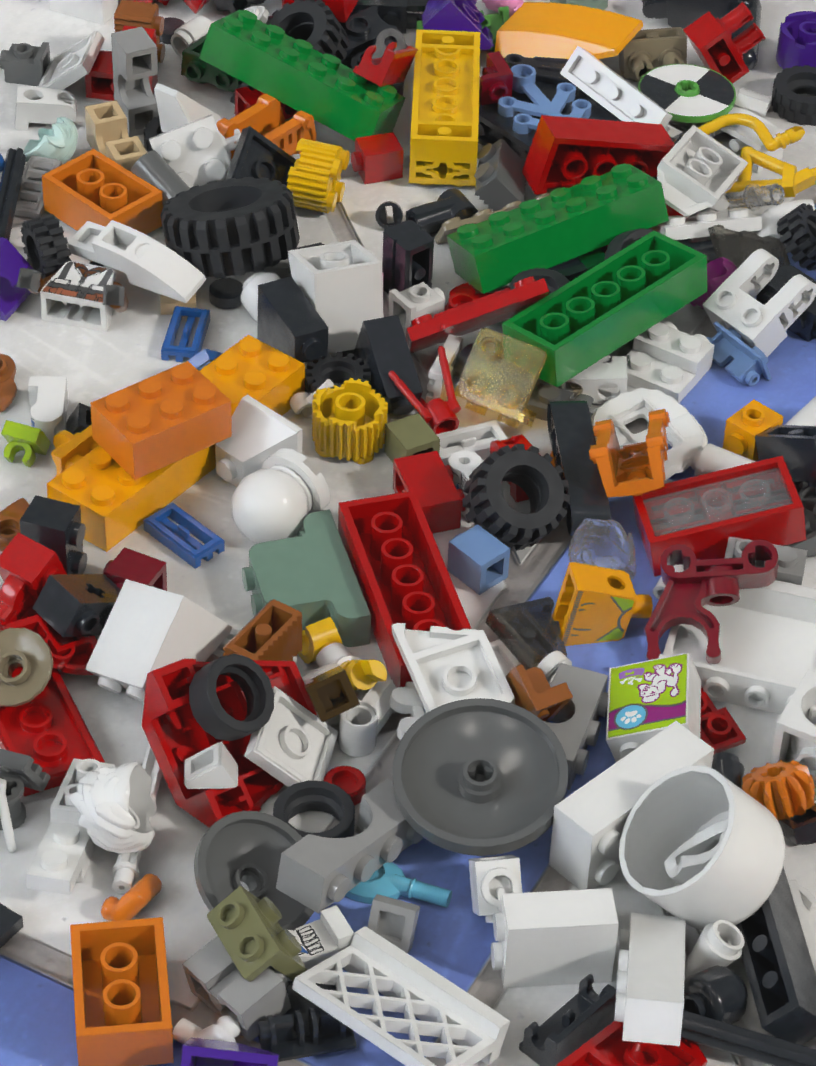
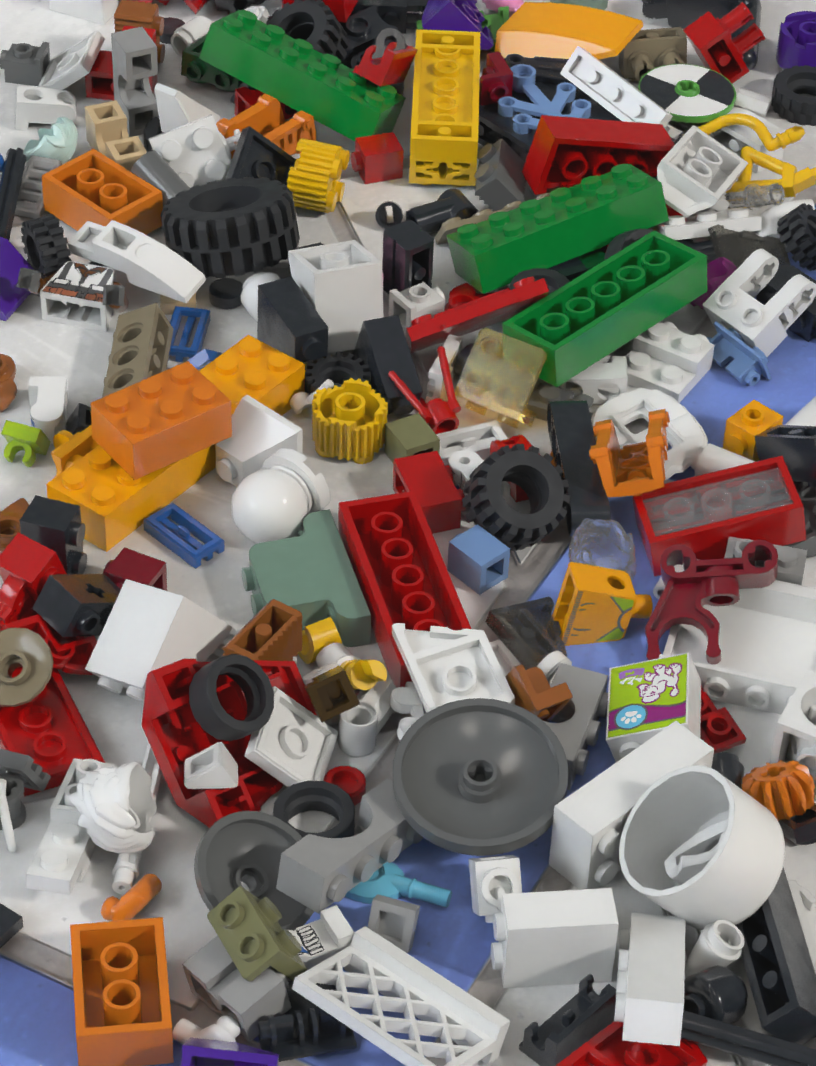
(138, 348): none -> dark tan brick

